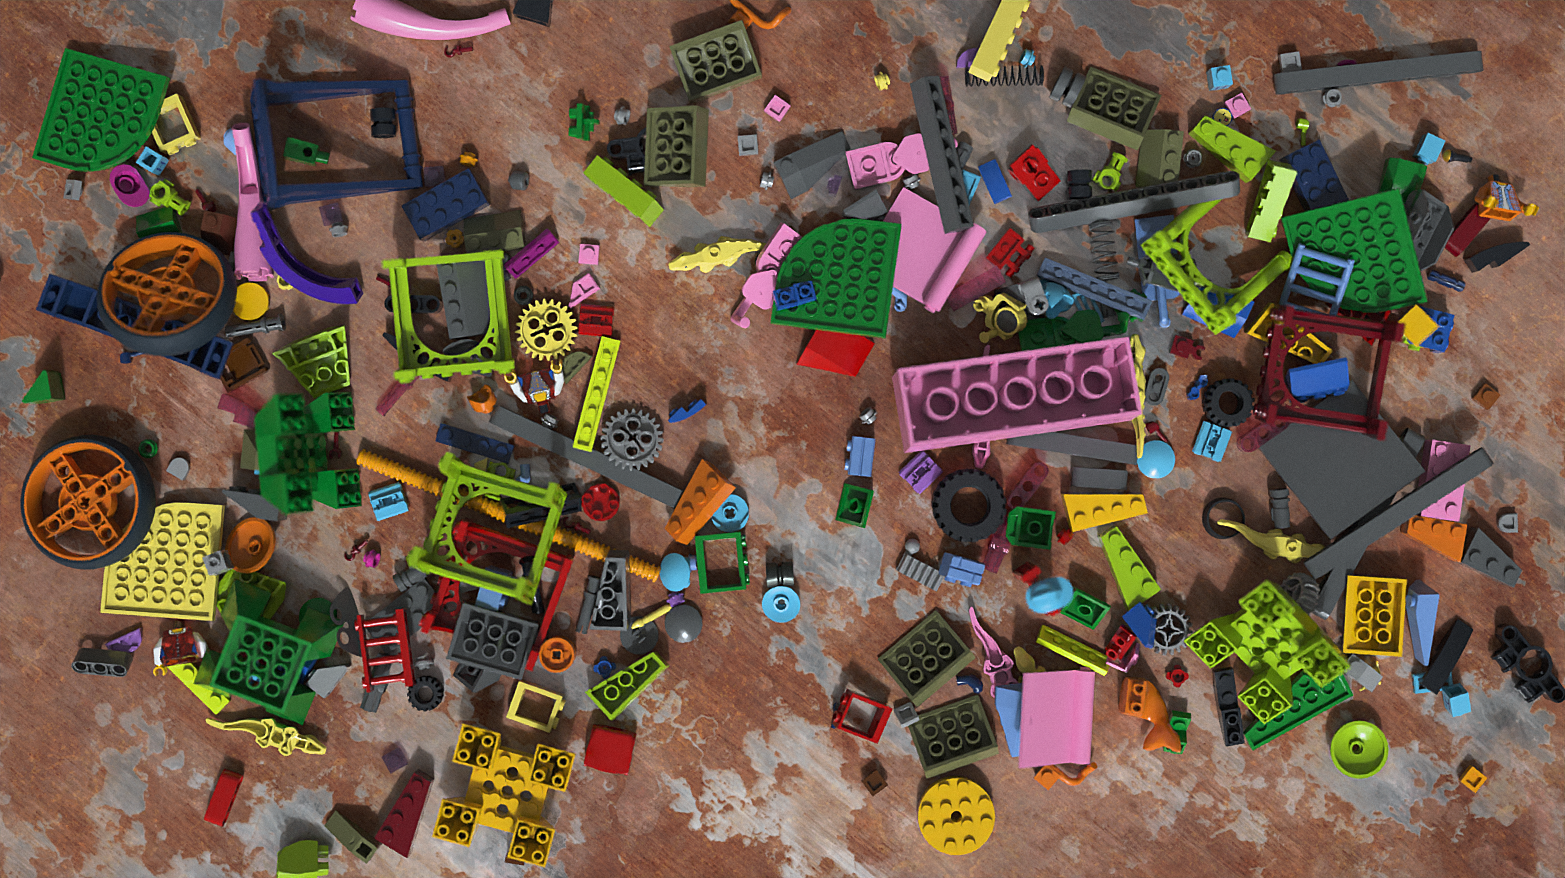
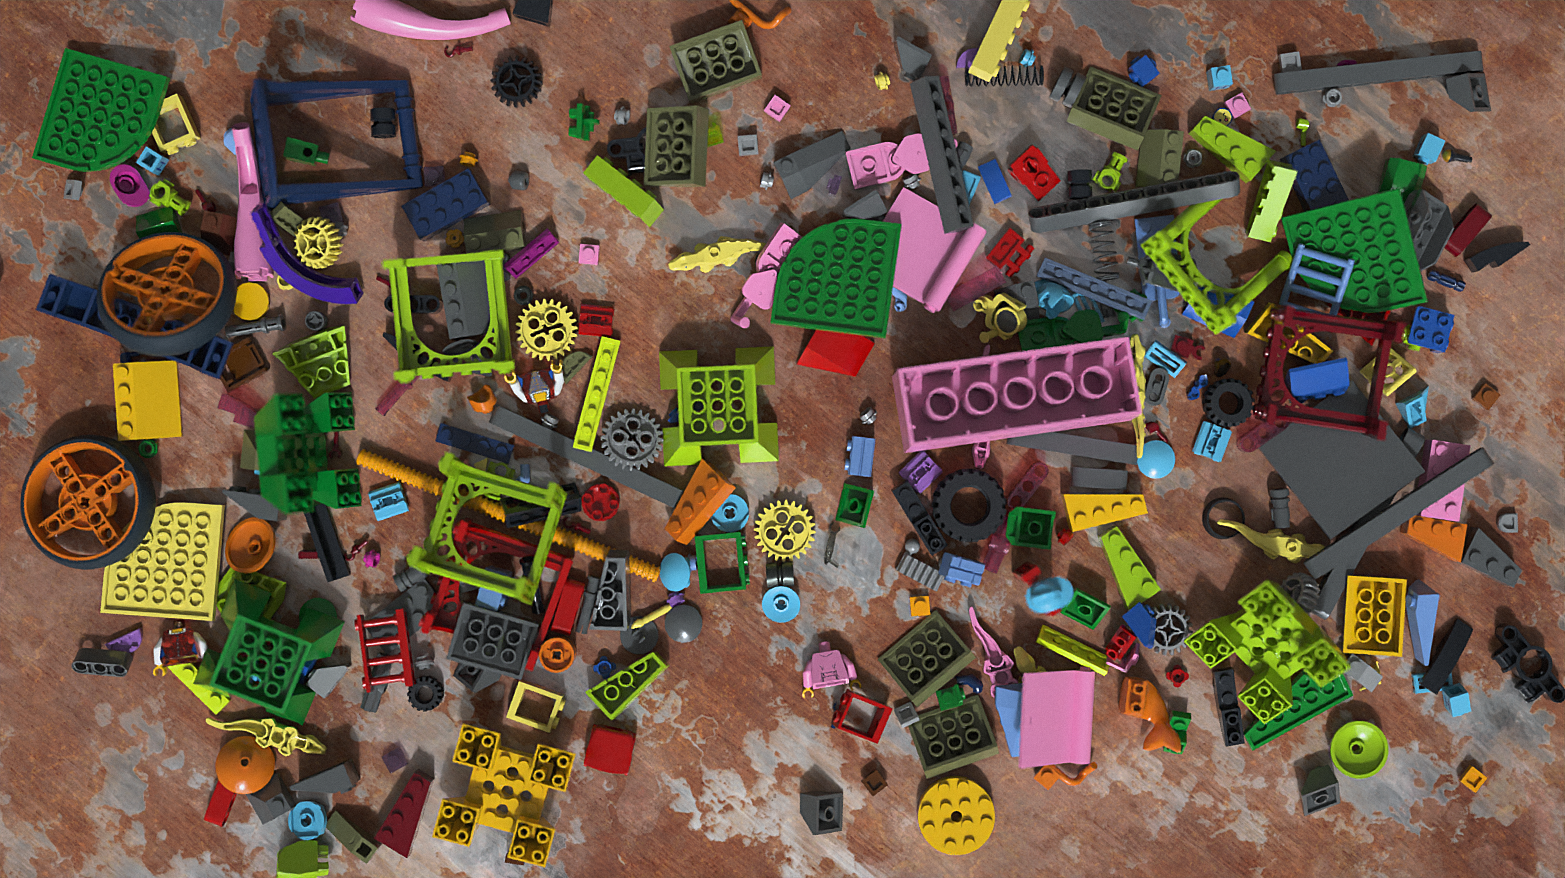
(46, 388): green slope -> none
(147, 400): none -> yellow slope
(179, 467): light grey tile -> none
(218, 562): light grey brick -> none
(244, 778): none -> orange dish
(272, 800): none -> dark grey slope
(286, 218): none -> olive tile
(301, 828): none -> medium azure plate
(308, 554): none -> dark red tile
(311, 242): none -> light yellow gear
(314, 318): none -> dark grey wheel
(327, 543): none -> black fence
(337, 778): none -> dark grey slope
(348, 608): dark grey piece -> none
(511, 65): none -> black gear
(568, 606): none -> red beam
(583, 289): bright pink tile -> none
(714, 135): none -> clear neon green tile
(752, 368): none -> lime slope
(794, 296): blue slope -> none
(799, 539): none -> light yellow gear
(822, 811): none -> dark grey slope
(828, 670): none -> bright pink torso
(830, 546): none -> clear smoke piece
(911, 59): none -> dark grey slope
(919, 517): none -> black slope
(919, 605): none -> light orange plate
(950, 697): none -> green bracket
(1033, 293): light grey piece -> none
(1143, 70): none -> blue brick
(1171, 354): none -> medium azure tile
(1222, 366): none -> dark brown piece
(1320, 790): none -> dark grey slope
(1408, 371): none -> light yellow piece
(1414, 408): none -> medium azure slope
(1418, 325): yellow head -> none
(1469, 91): none -> dark grey slope
(1500, 201): torso -> none

